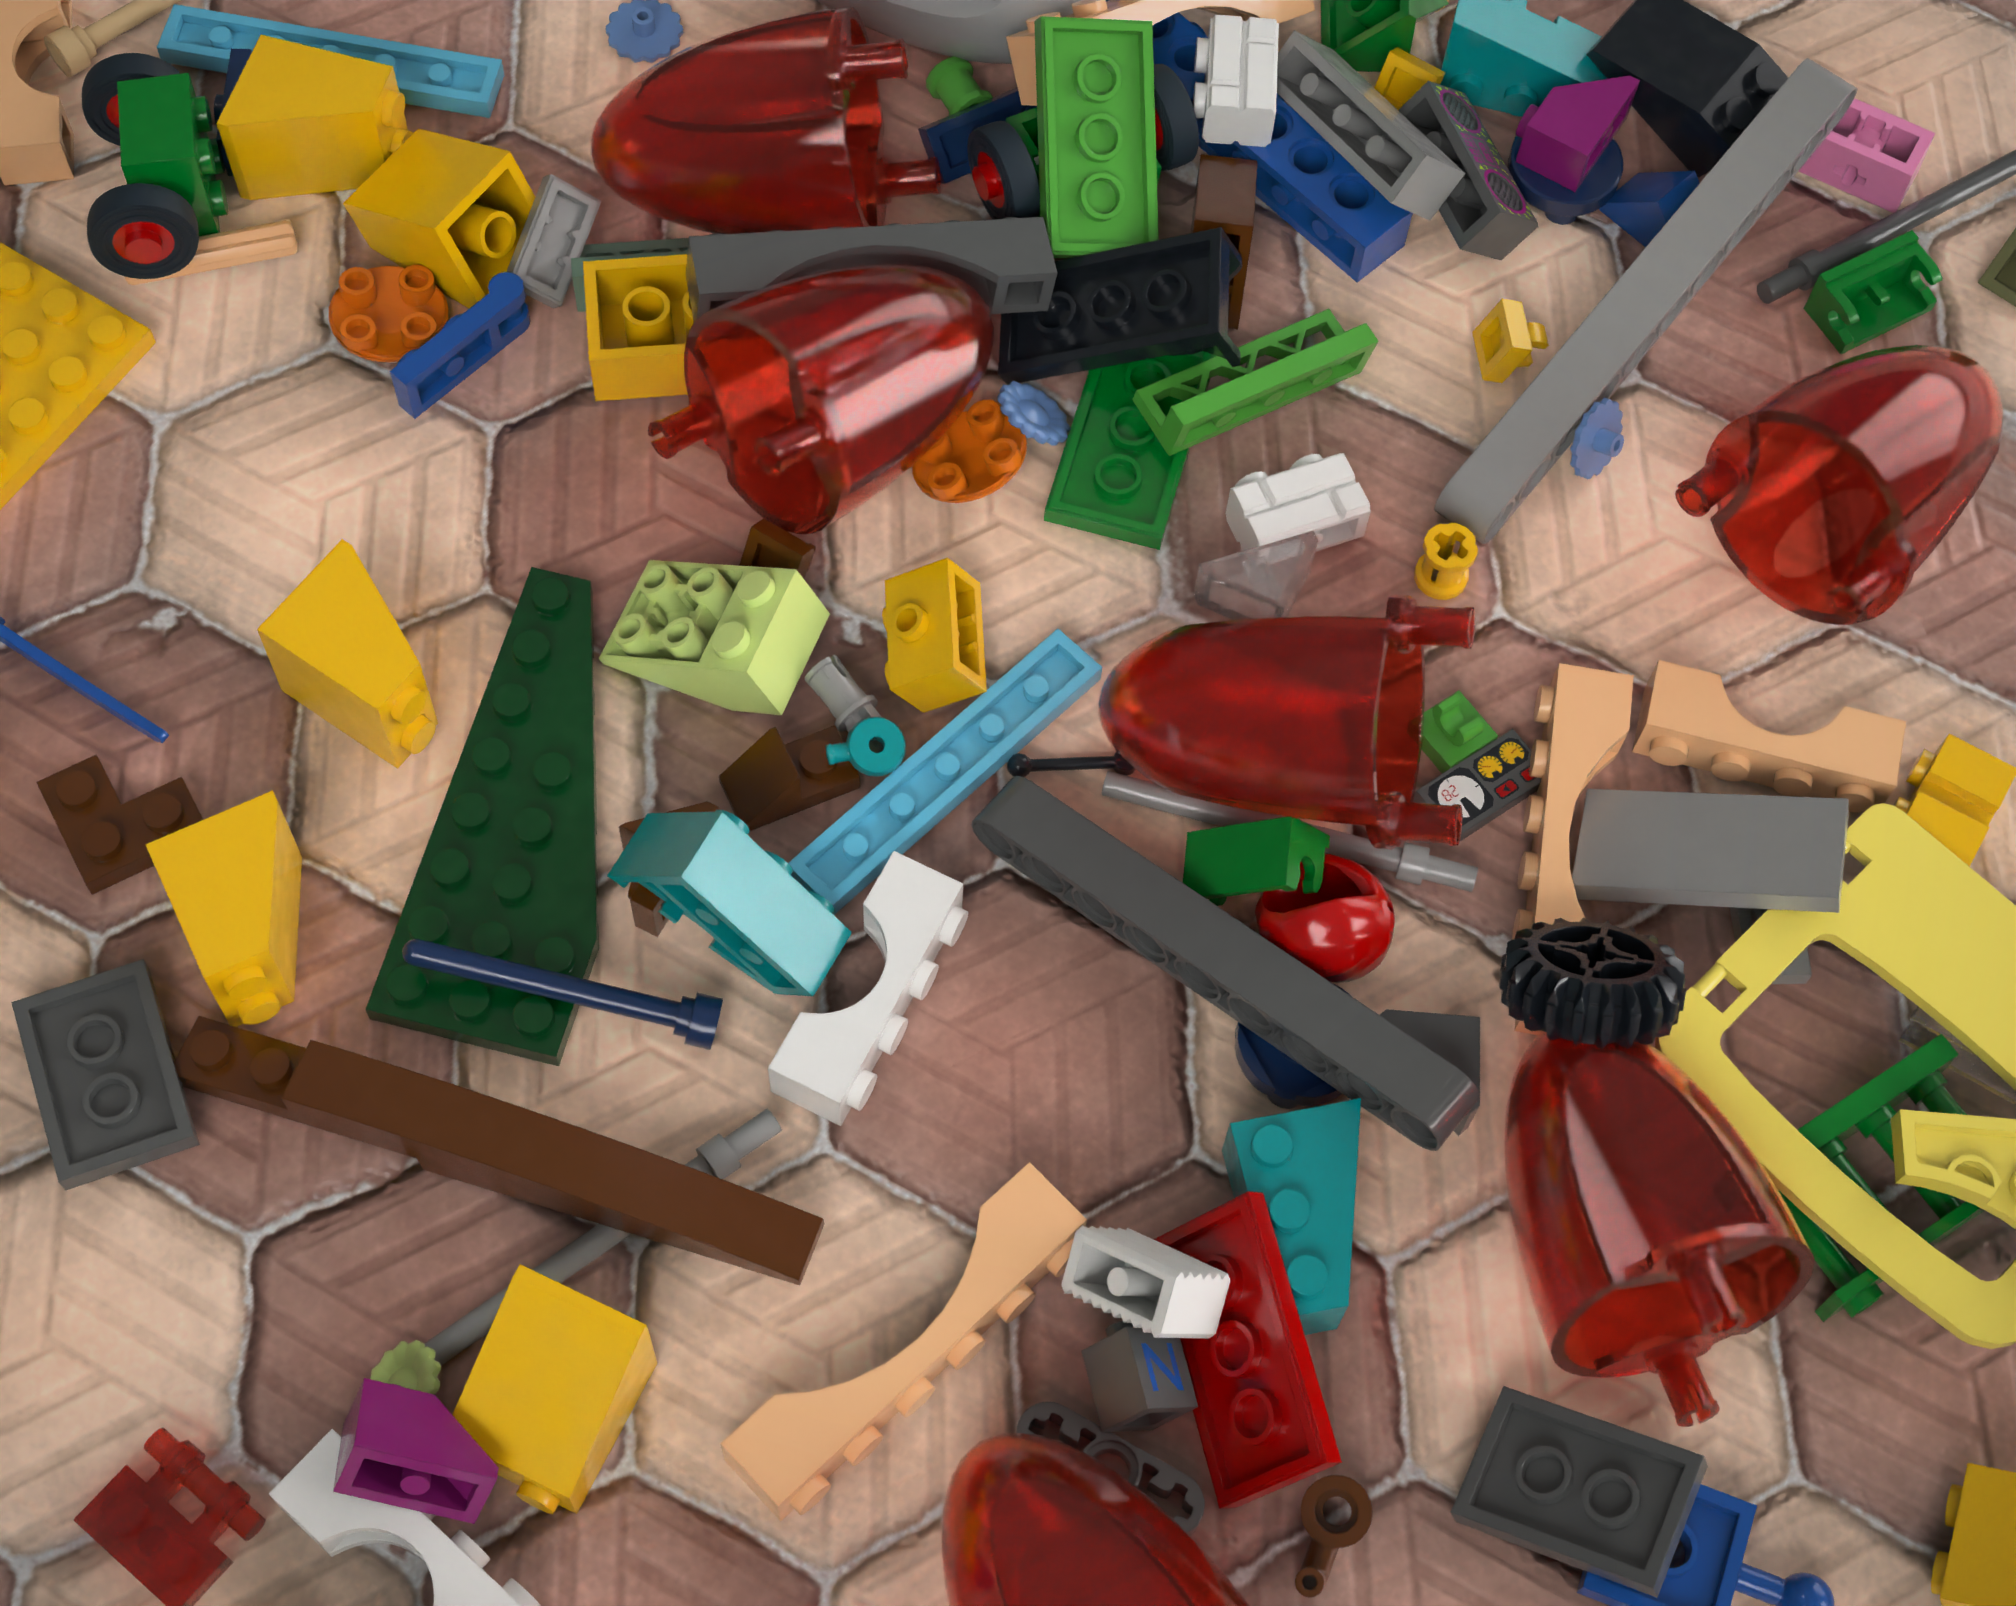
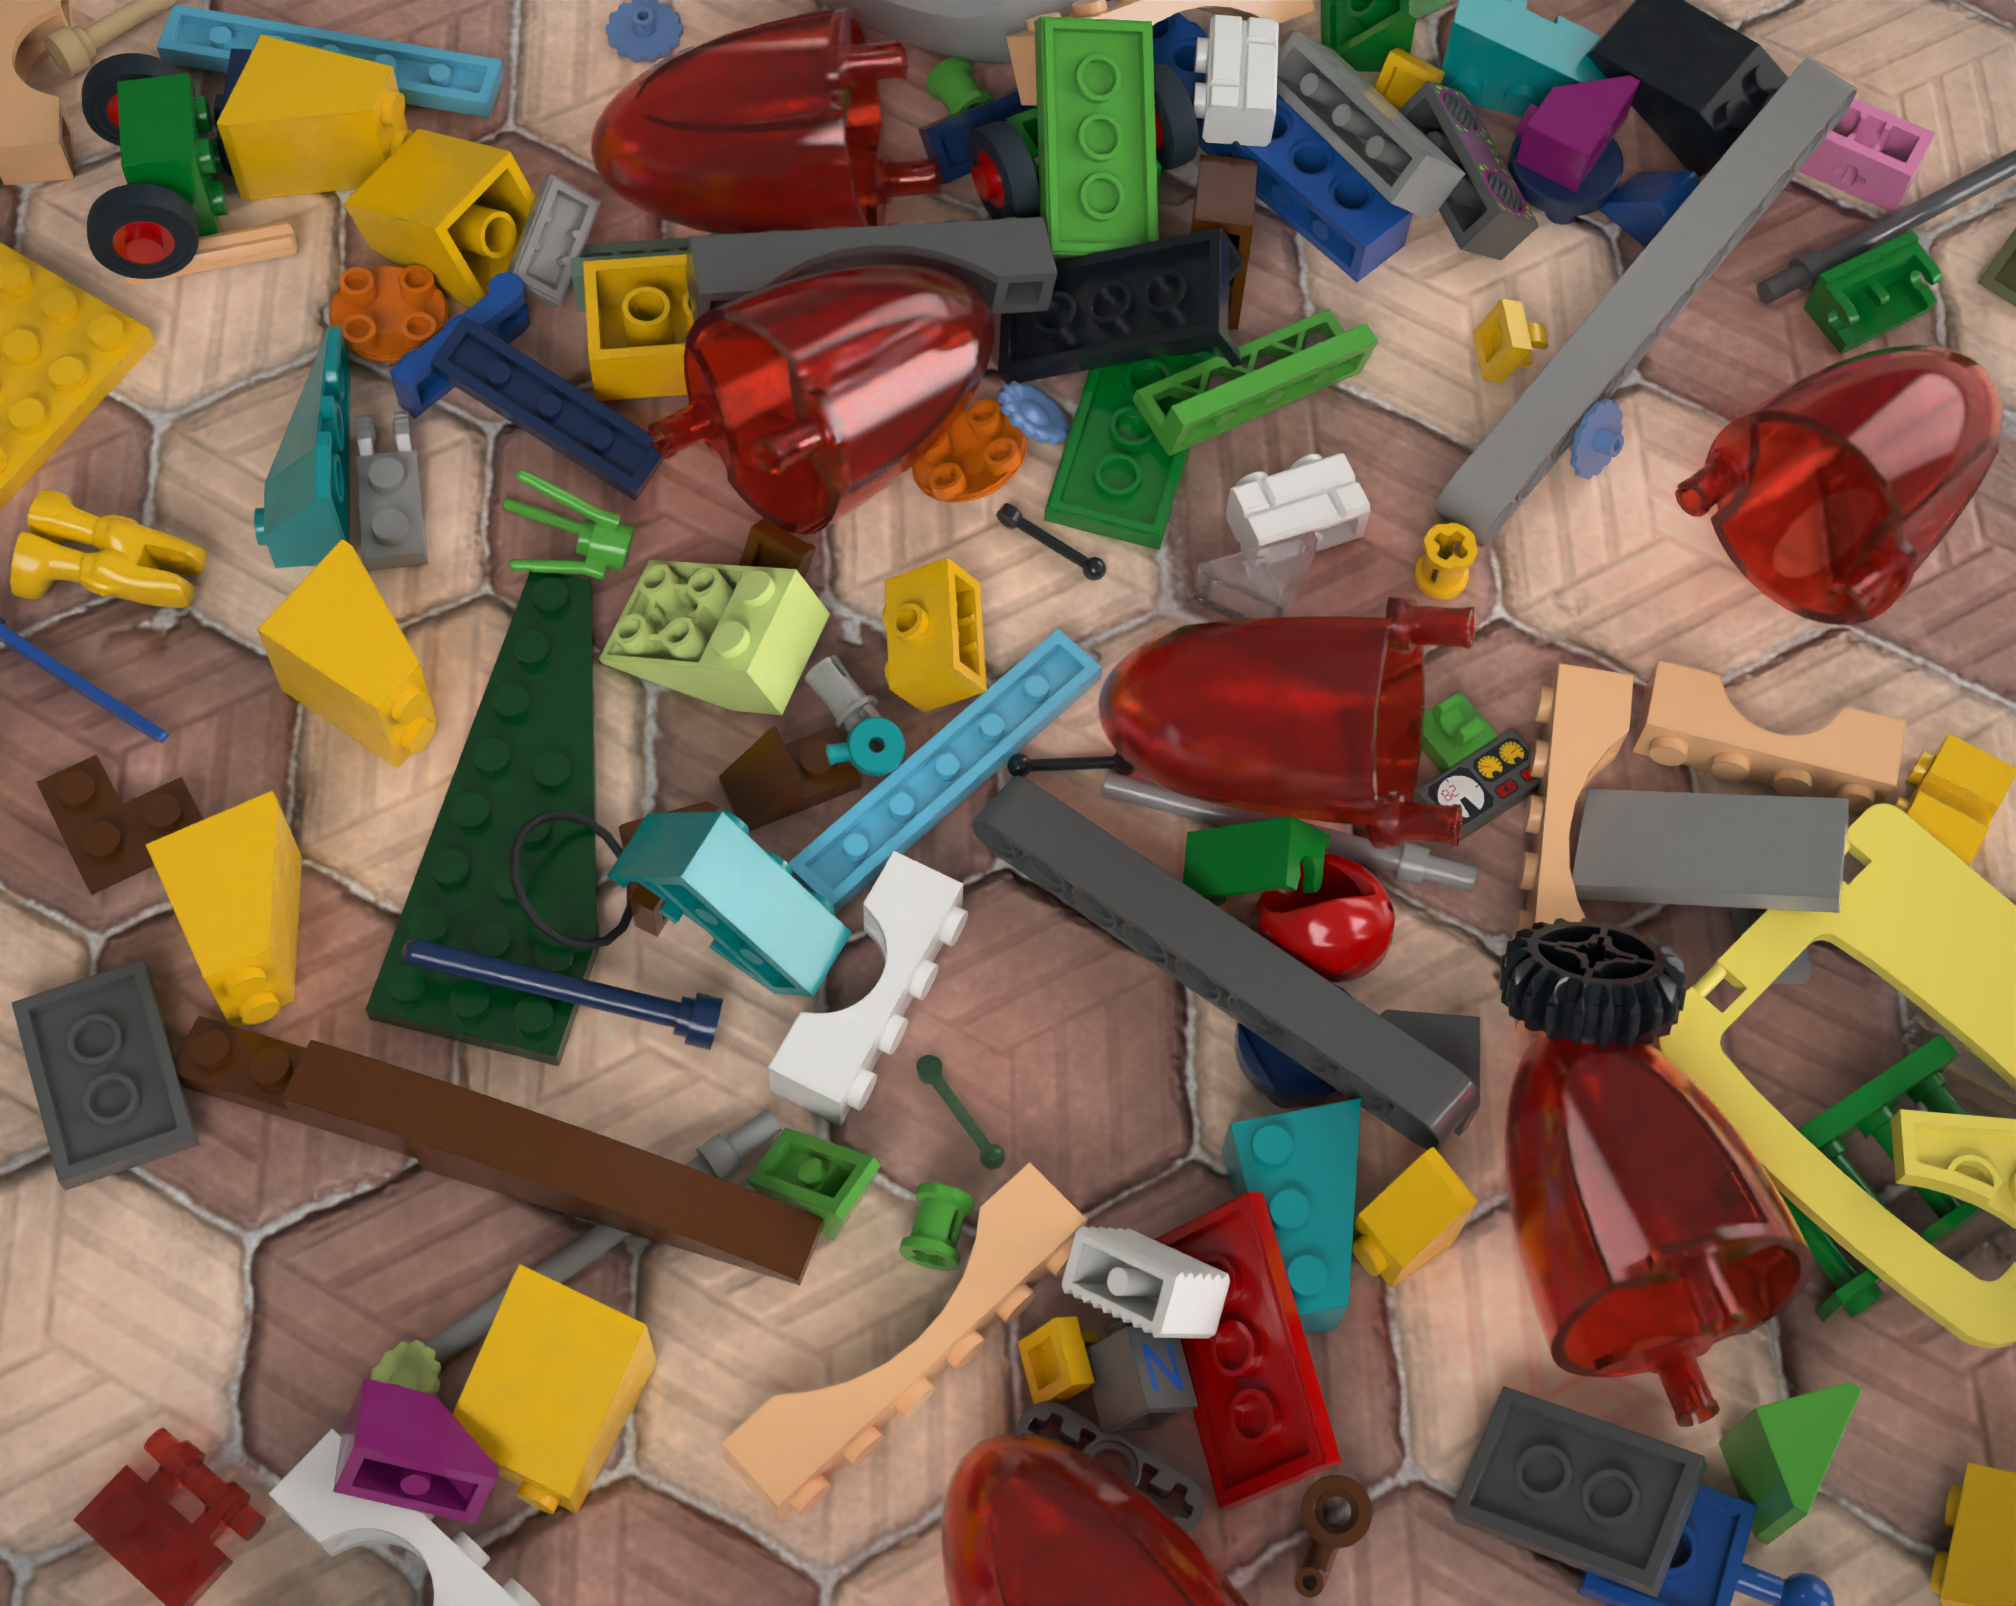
(125, 566): none -> yellow piece
(310, 477): none -> teal wedge
(390, 497): none -> light grey hinge
(520, 893): none -> black piece
(547, 407): none -> dark blue plate
(601, 537): none -> bright green plant
(815, 1177): none -> bright green slope
(930, 1072): none -> clear green hinge
(937, 1226): none -> bright green bush
(1057, 1360): none -> yellow tile
(1093, 567): none -> black hinge
(1412, 1219): none -> yellow slope
(1784, 1454): none -> bright green slope

